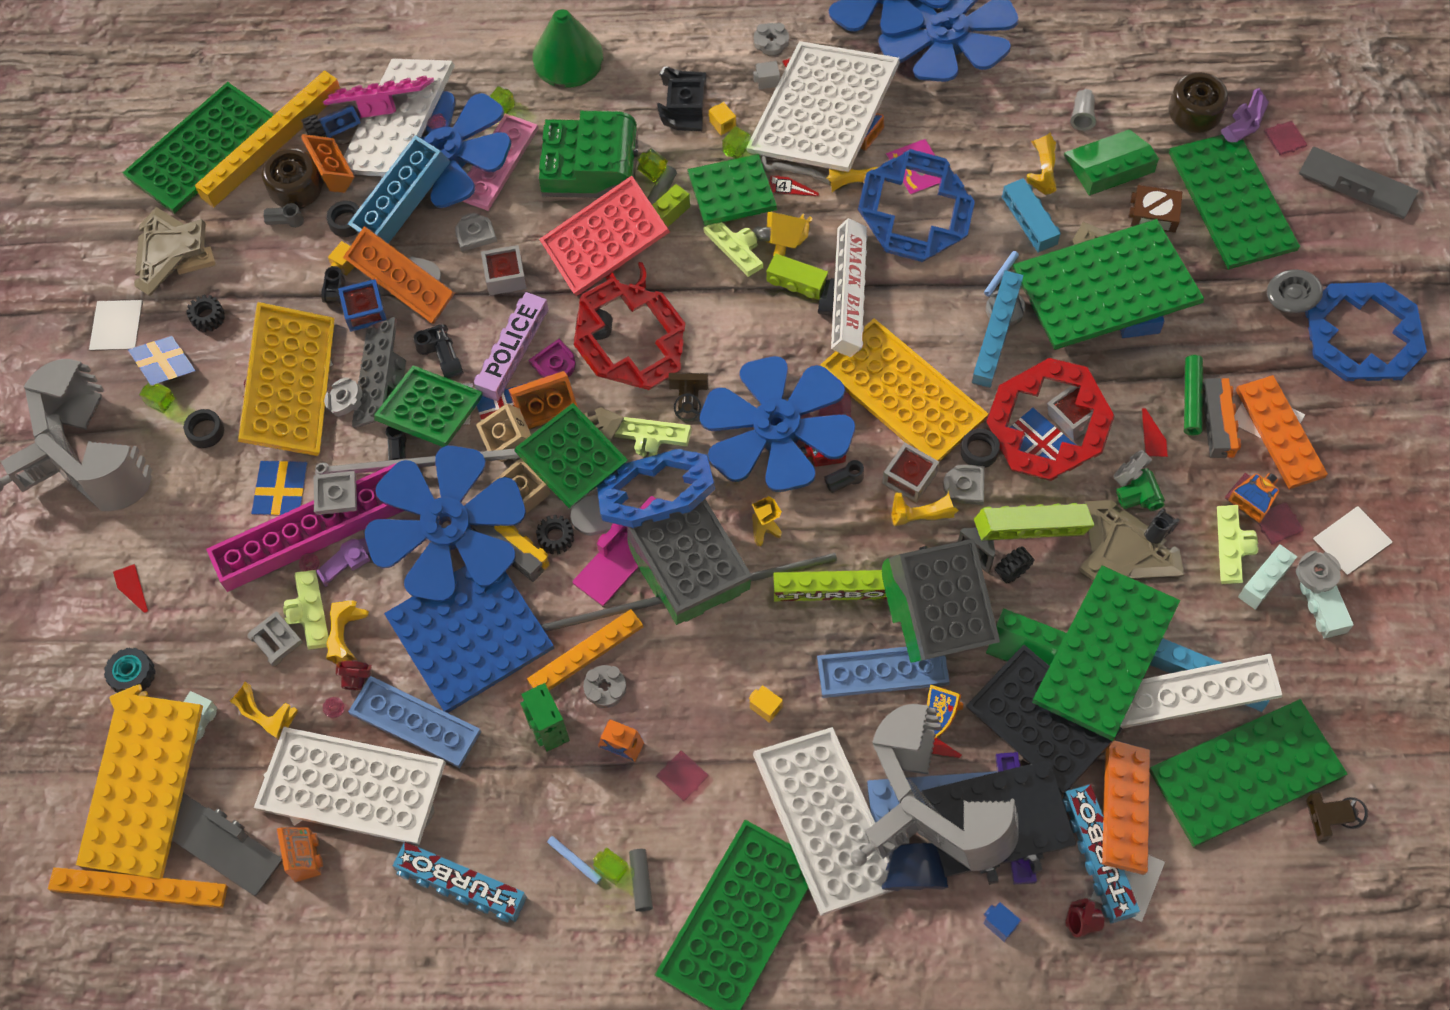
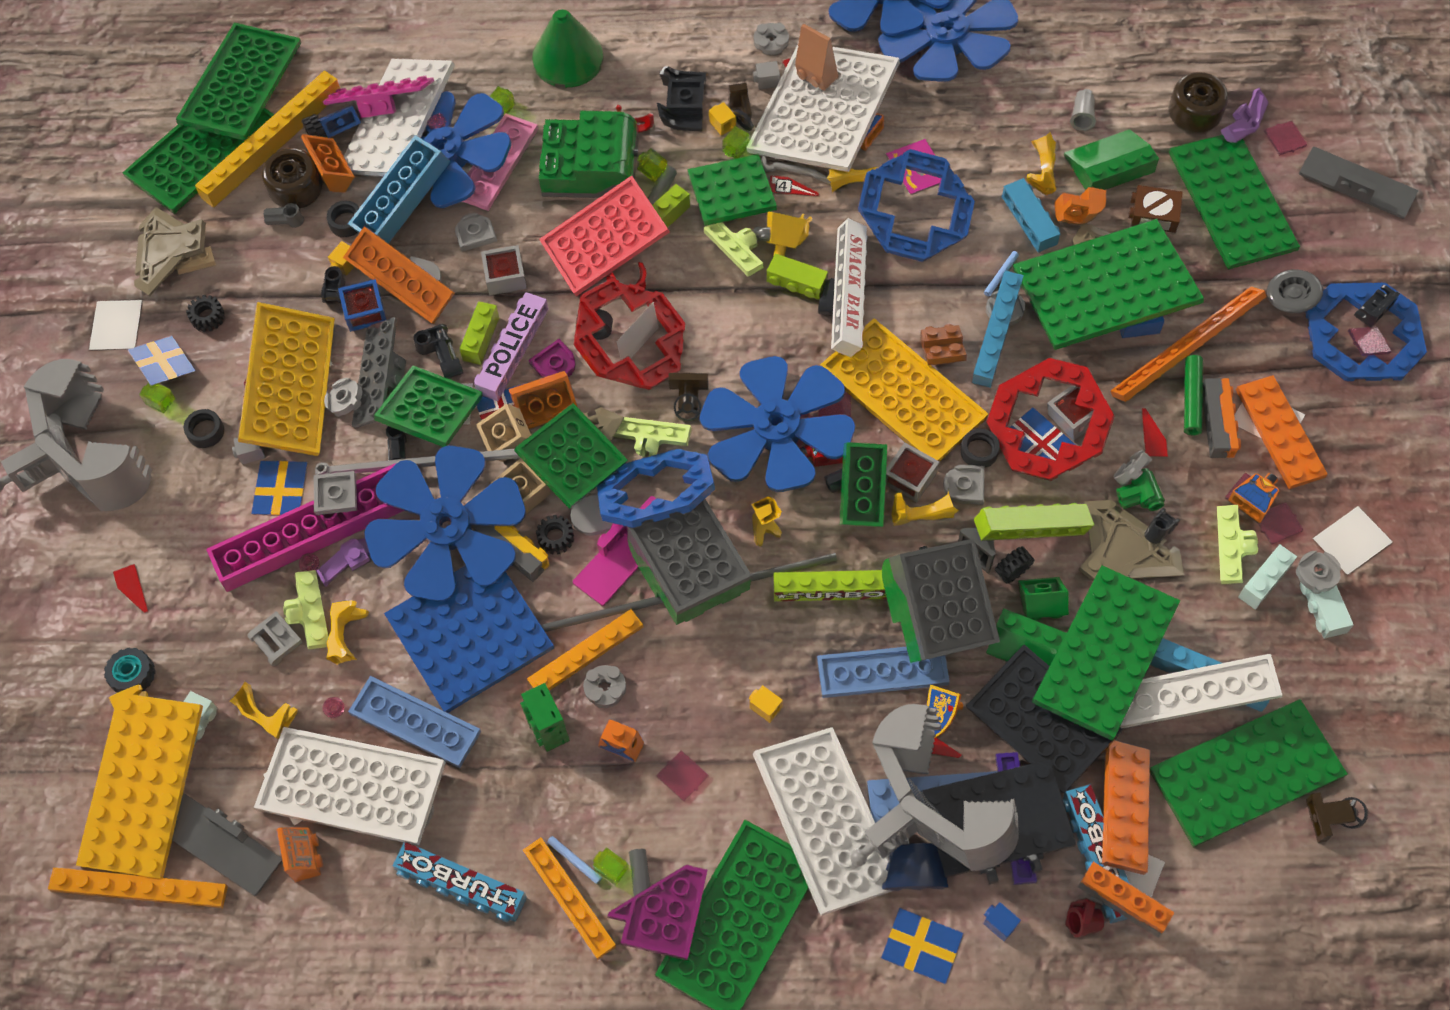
(238, 81): none -> green plate
(247, 452): none -> light grey brick
(353, 674): dark red piece -> none
(479, 333): none -> lime brick
(569, 898): none -> light orange plate
(638, 333): none -> white sticker
(648, 121): none -> red helmet
(664, 914): none -> magenta wing
(739, 98): none -> dark brown piece
(815, 58): none -> nougat slope
(863, 484): none -> green brick
(922, 945): none -> blue sticker
(943, 344): none -> dark orange plate
(1044, 598): none -> green slope
(1081, 208): none -> orange brick
(1126, 899): none -> orange piece
(1188, 344): none -> orange plate
(1369, 341): none -> clear pink piece
(1377, 306): none -> black hinge

